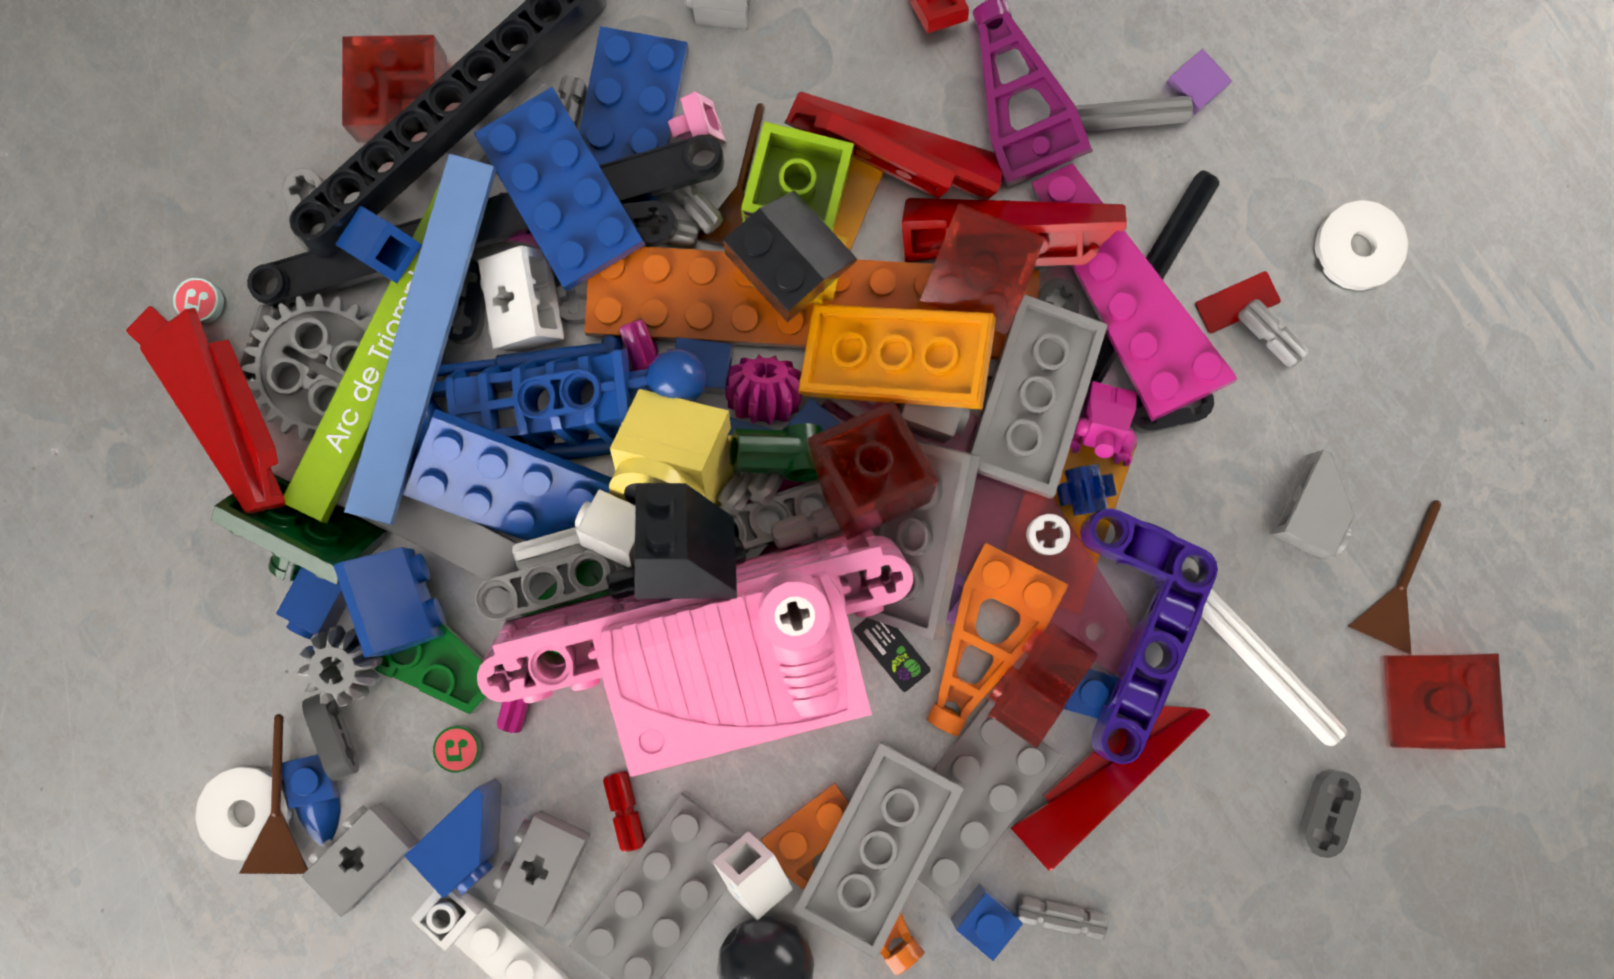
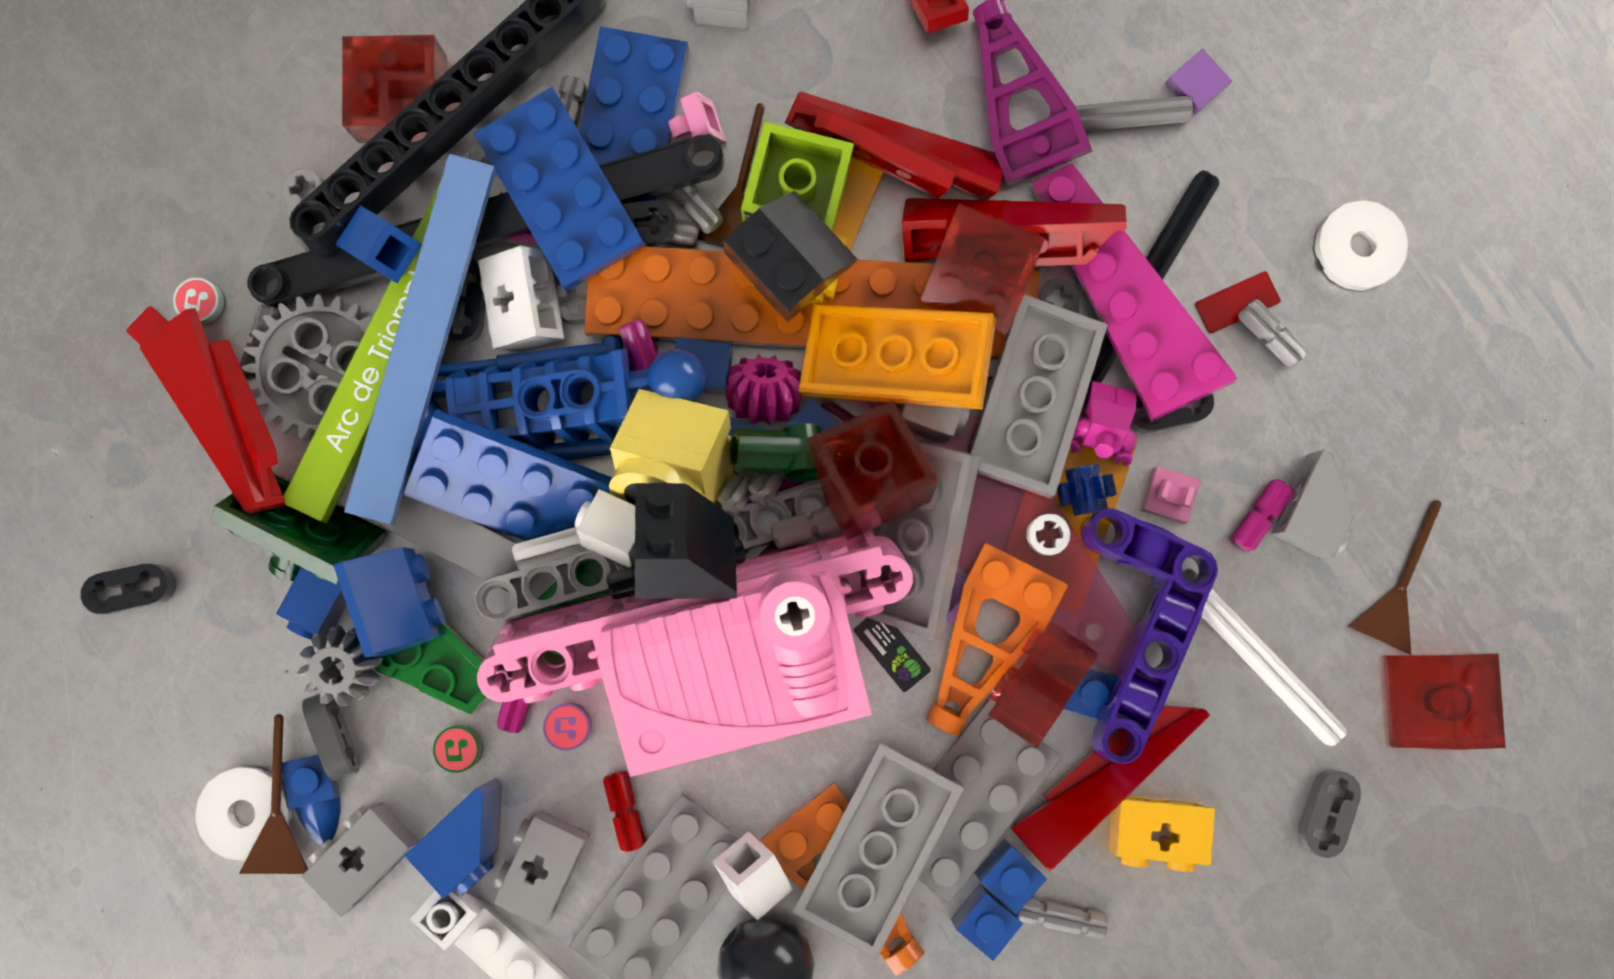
(130, 598): none -> black beam
(567, 726): none -> coral tile
(1010, 876): none -> blue brick
(1170, 495): none -> bright pink tile
(1188, 826): none -> yellow brick
(1267, 507): none -> dark pink piece

